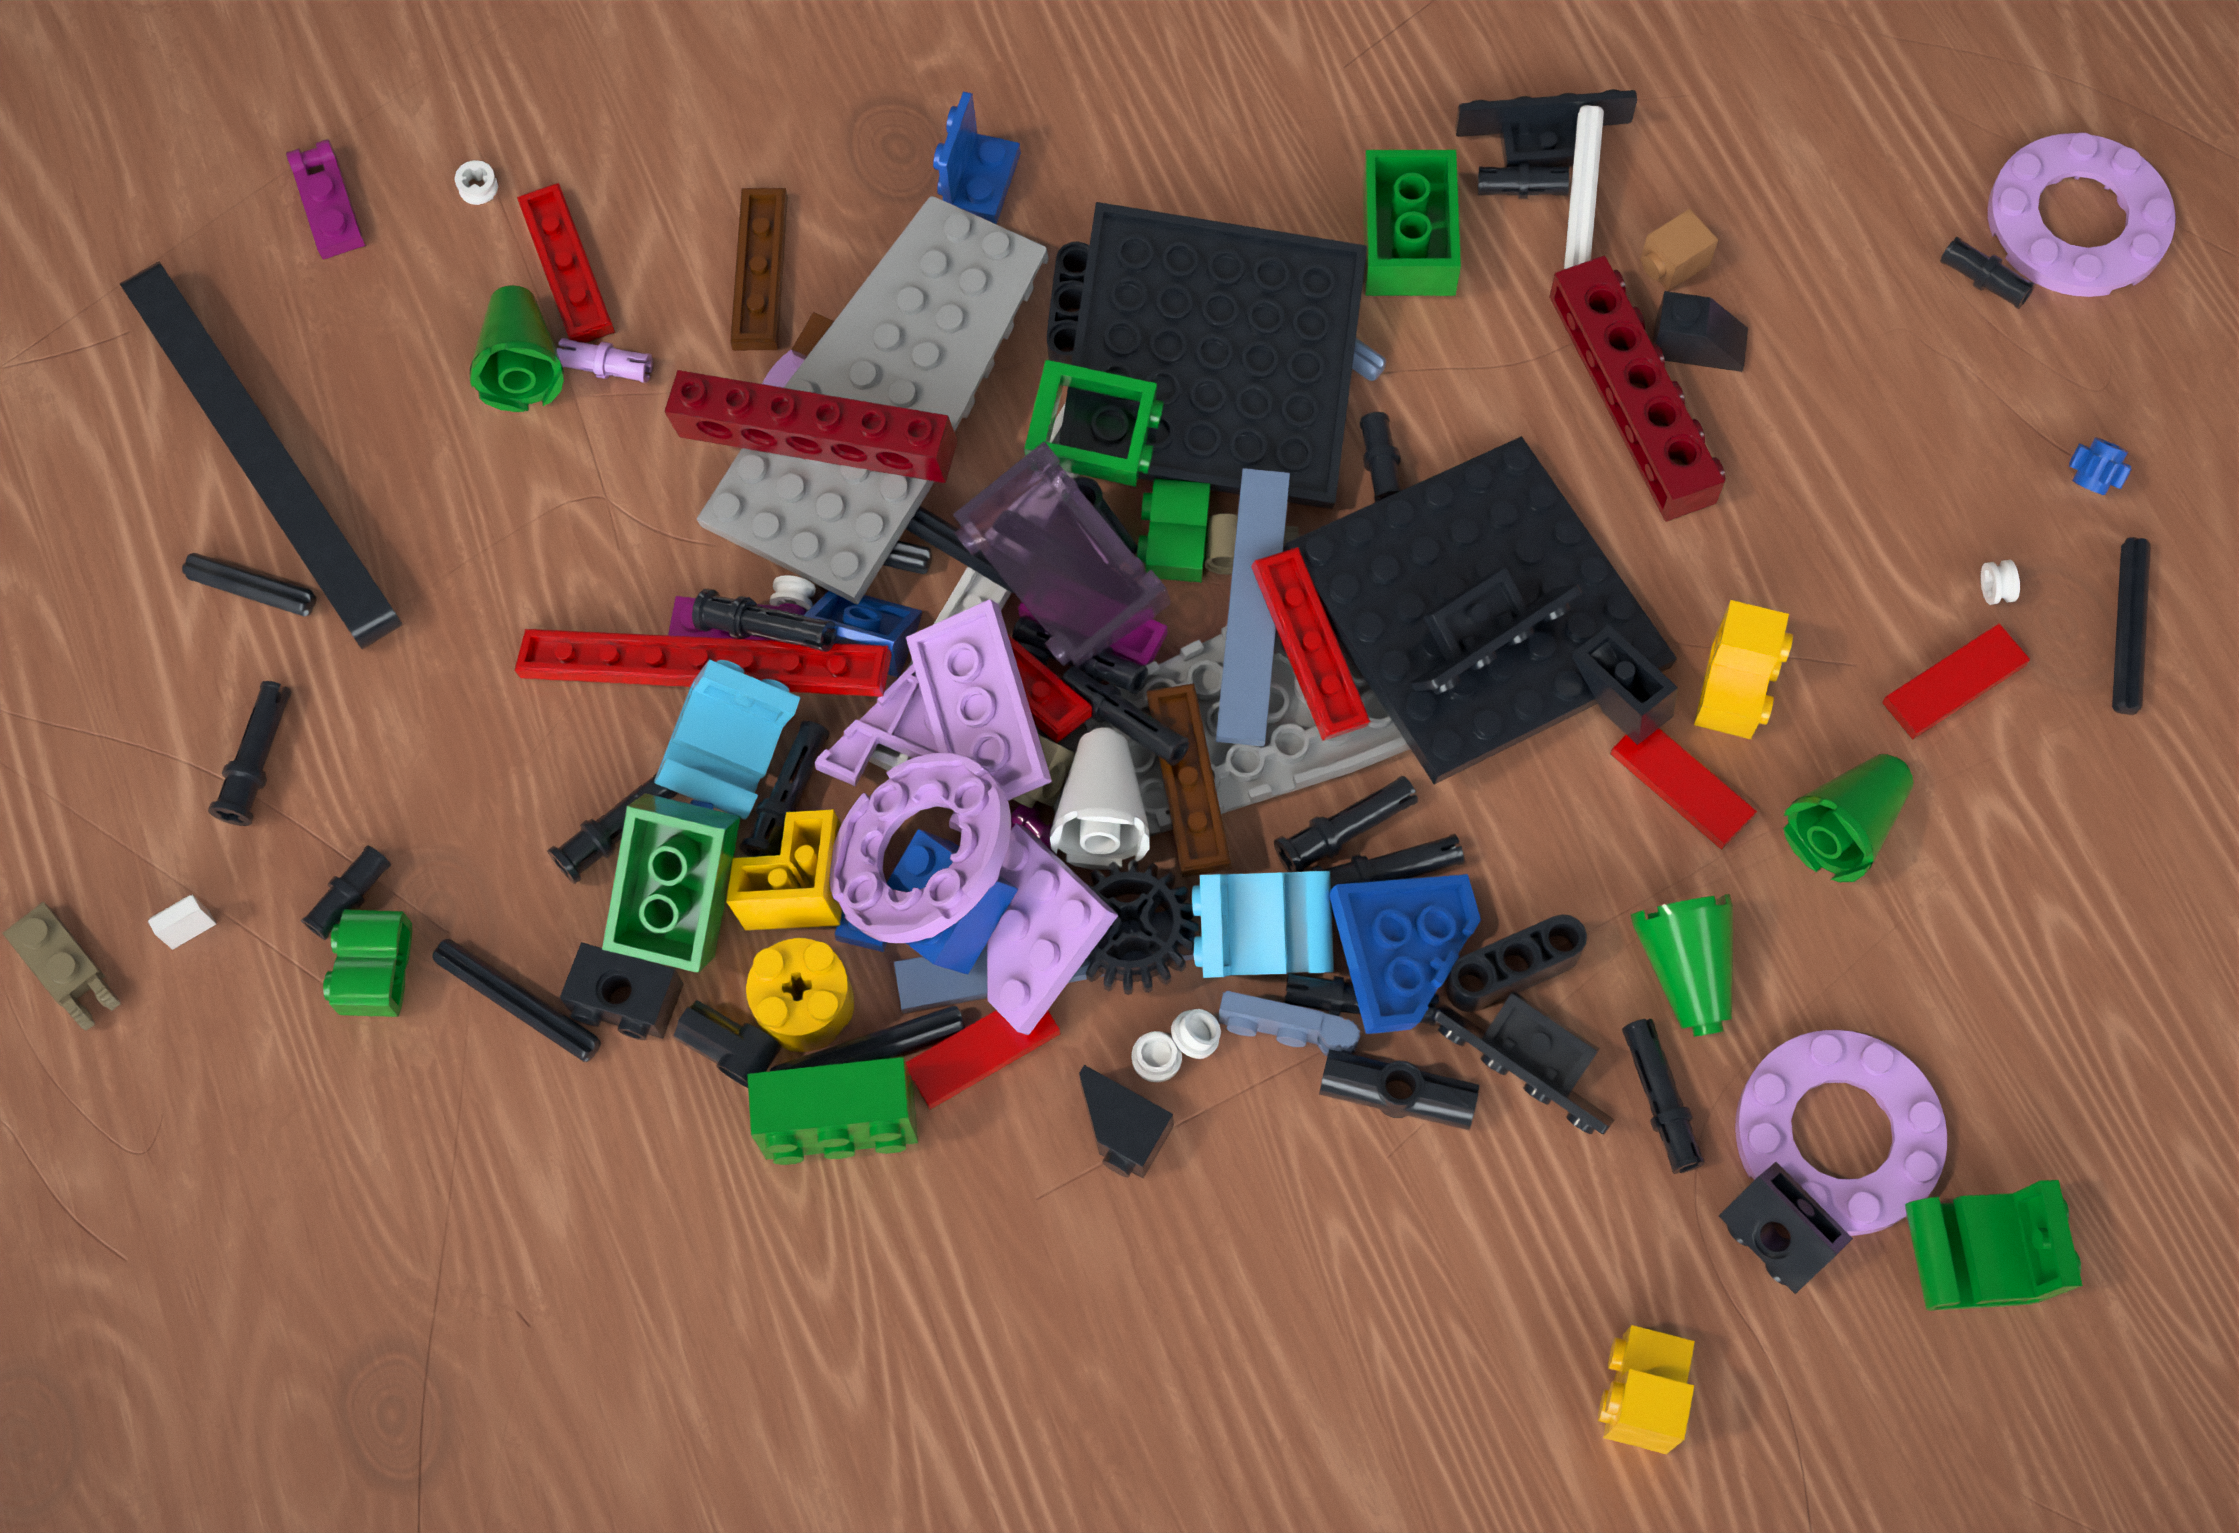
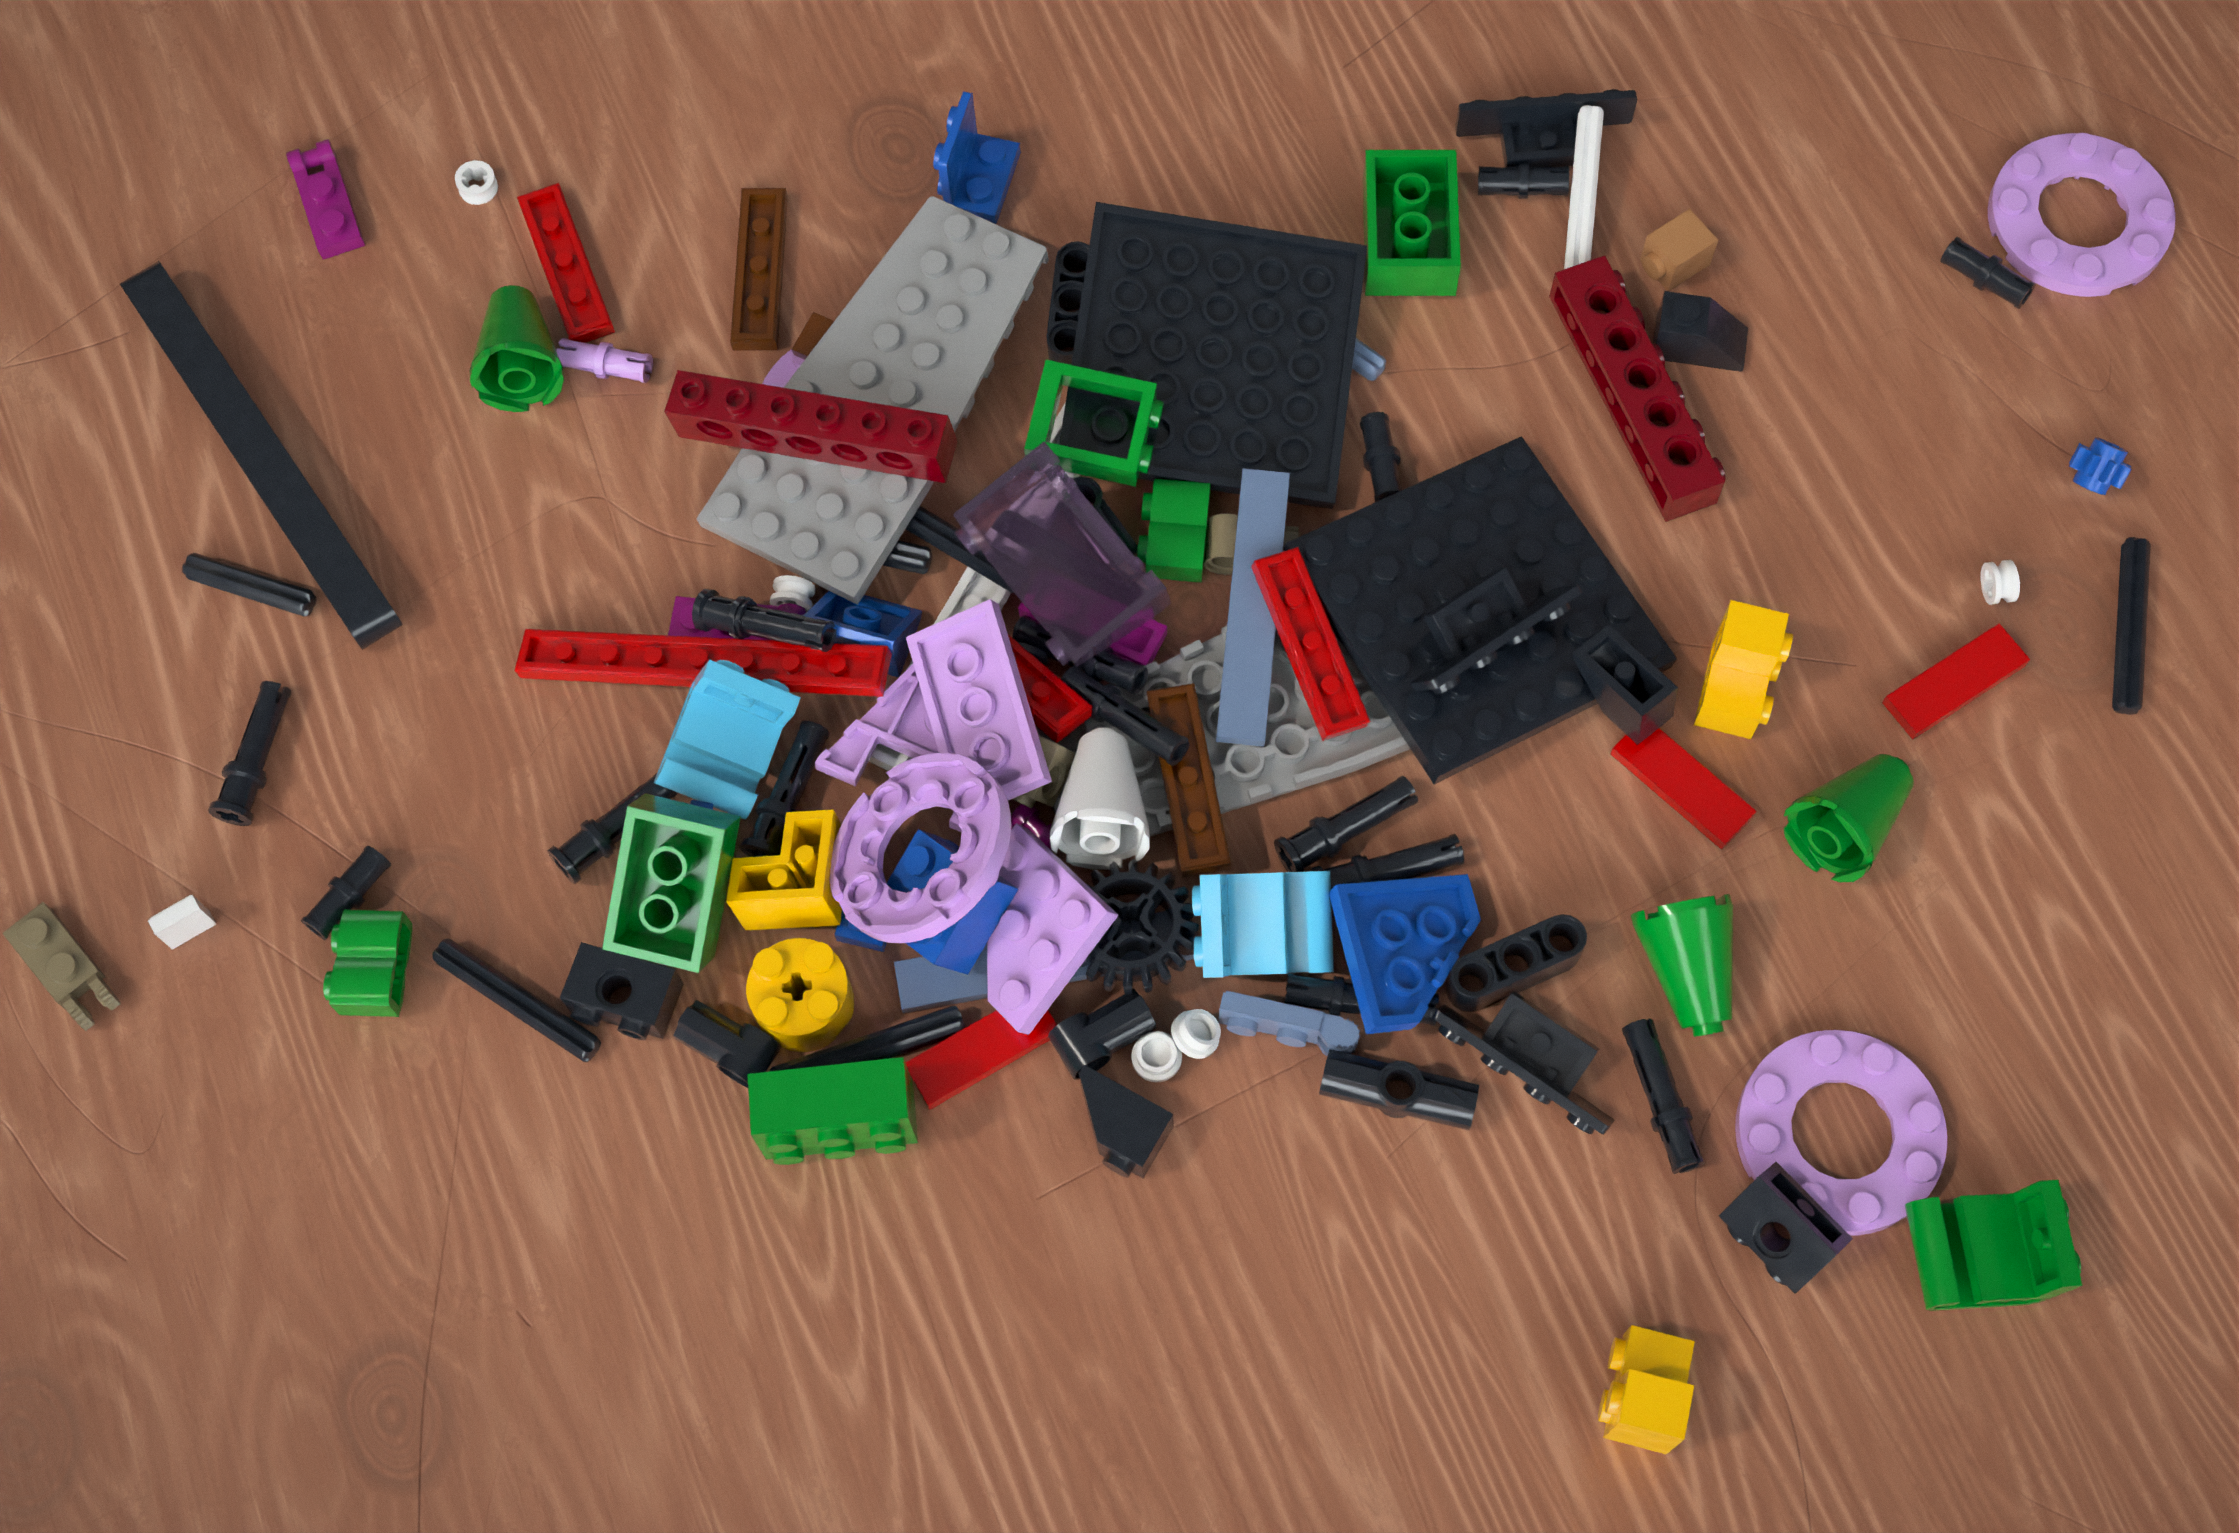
(1096, 1036): none -> black piece

